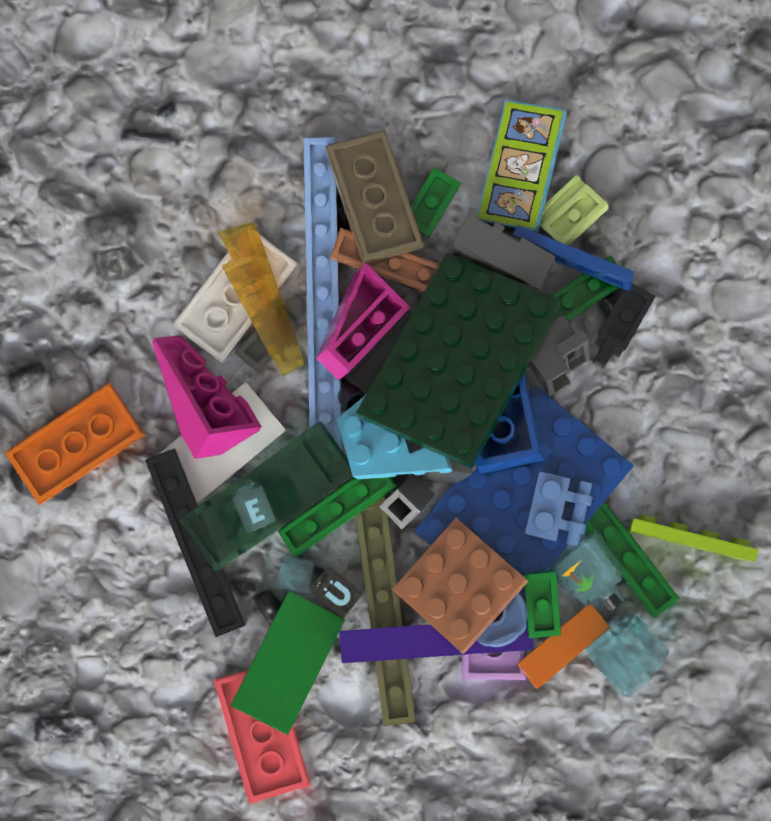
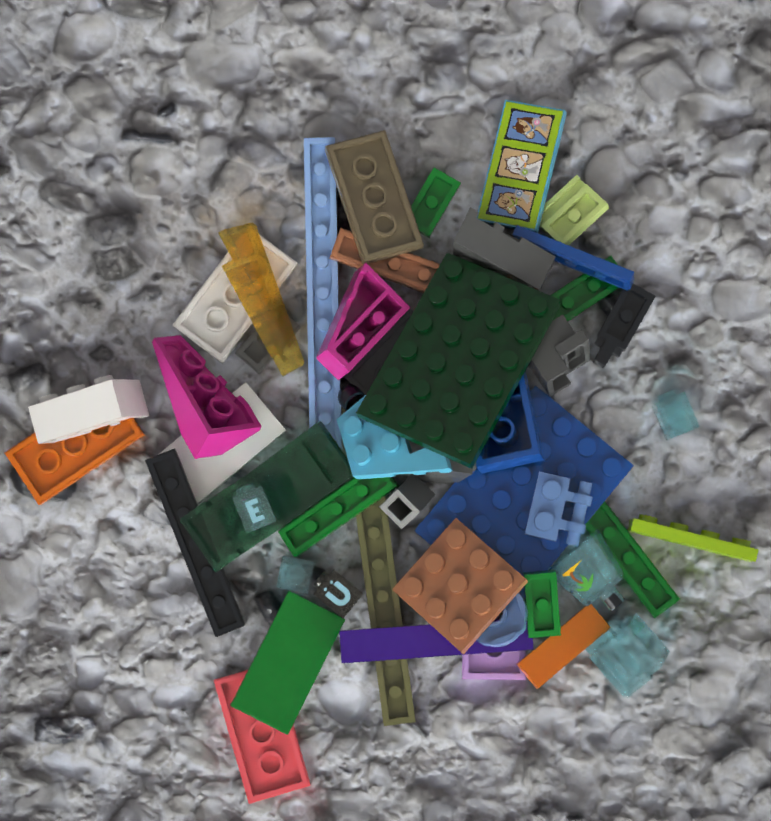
(87, 408): none -> white wedge
(674, 414): none -> clear light blue brick

